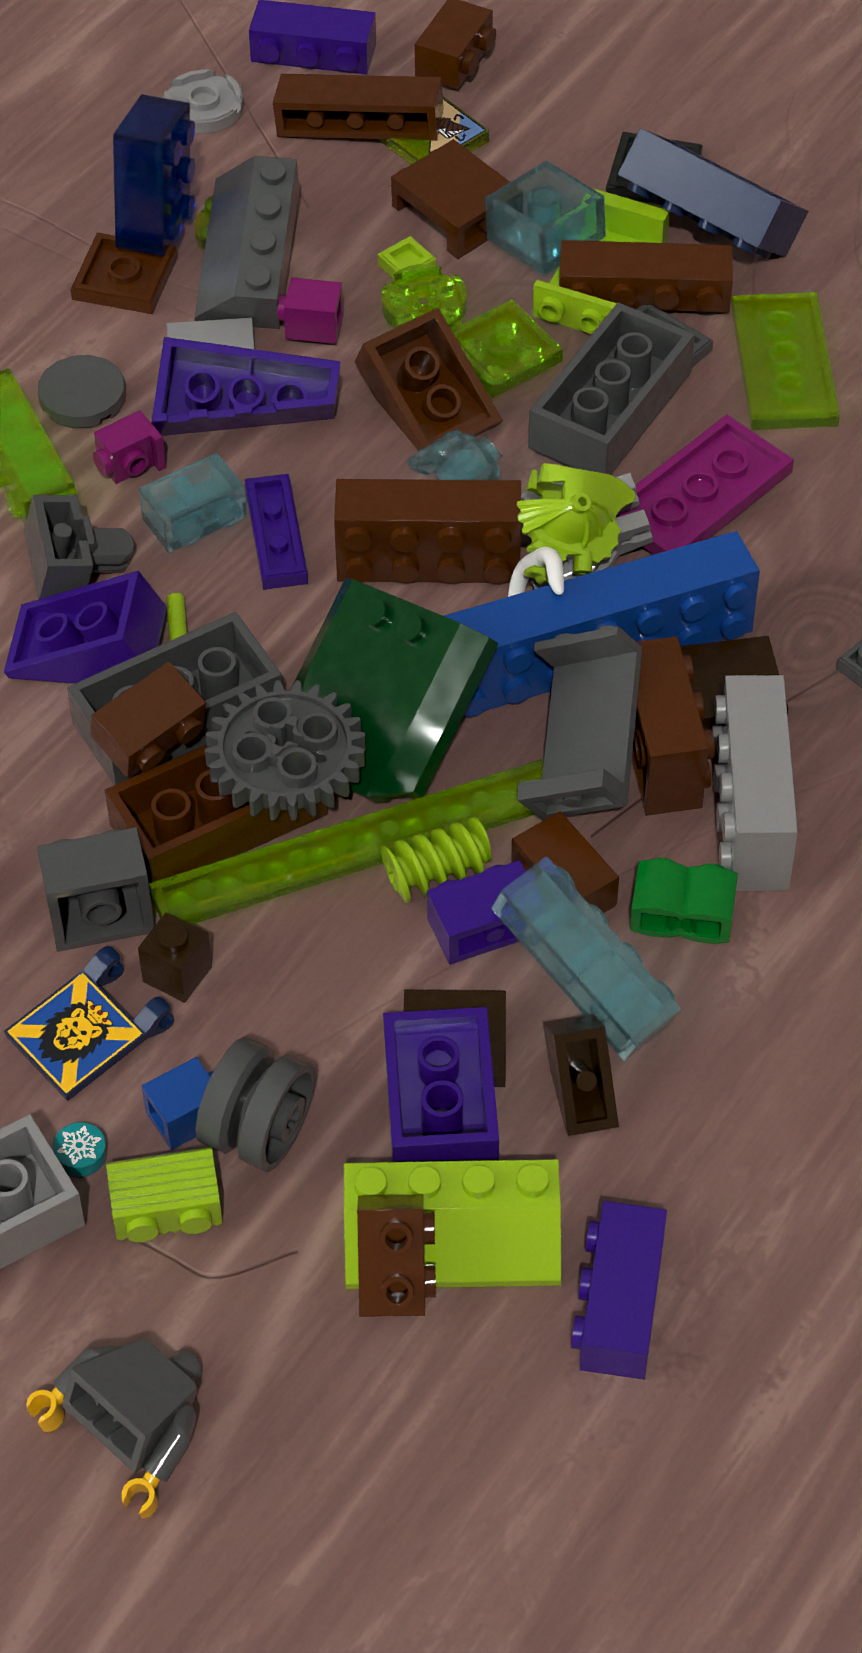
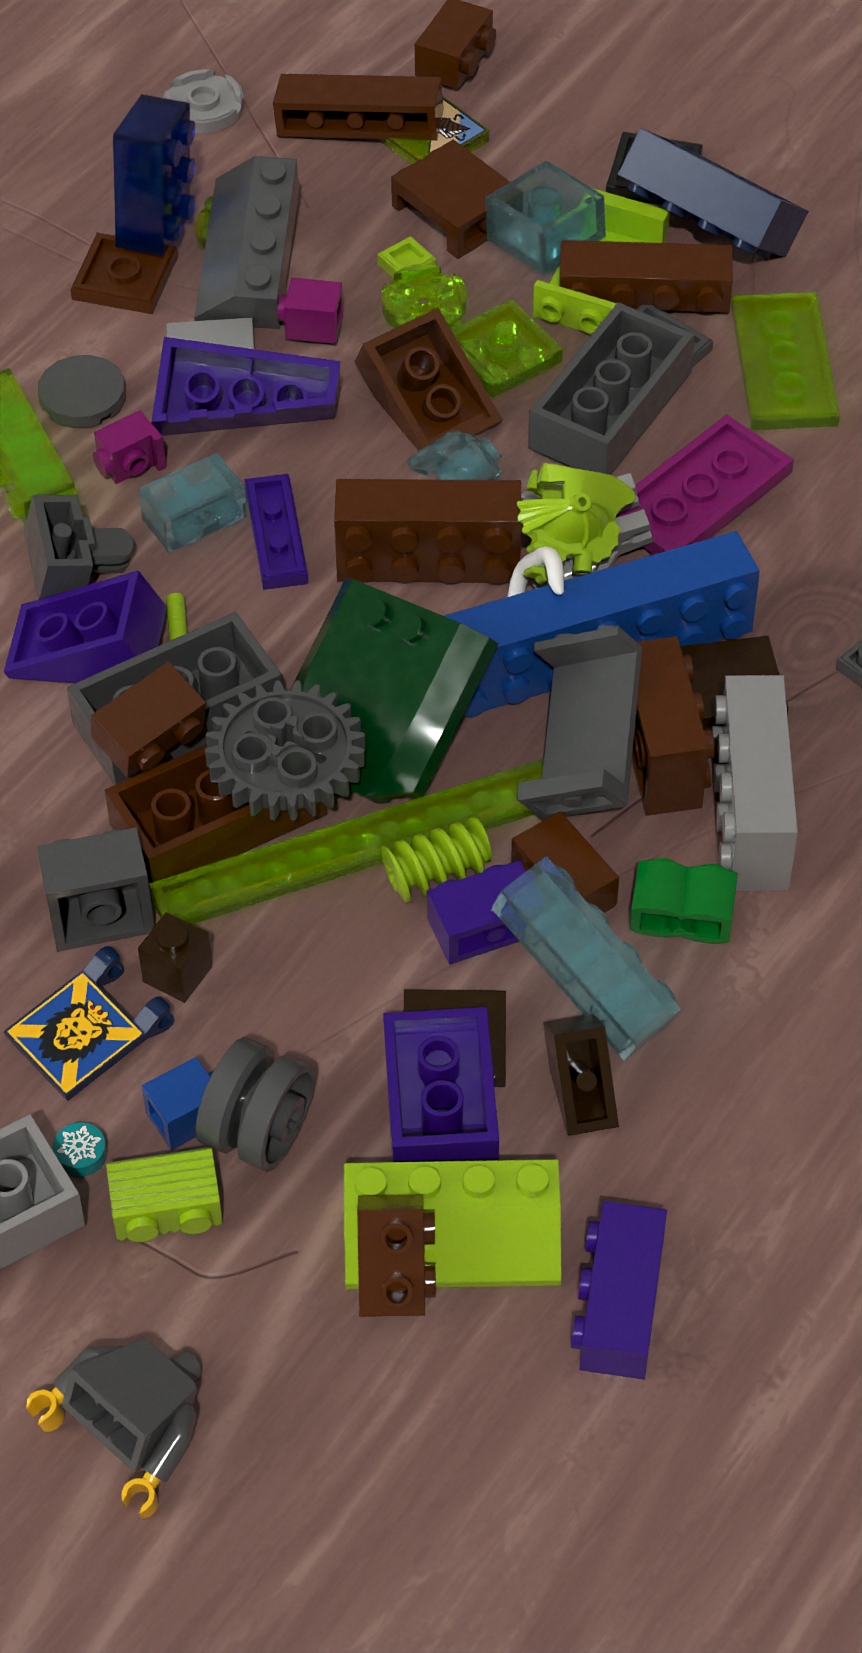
(312, 37): dark purple brick -> none

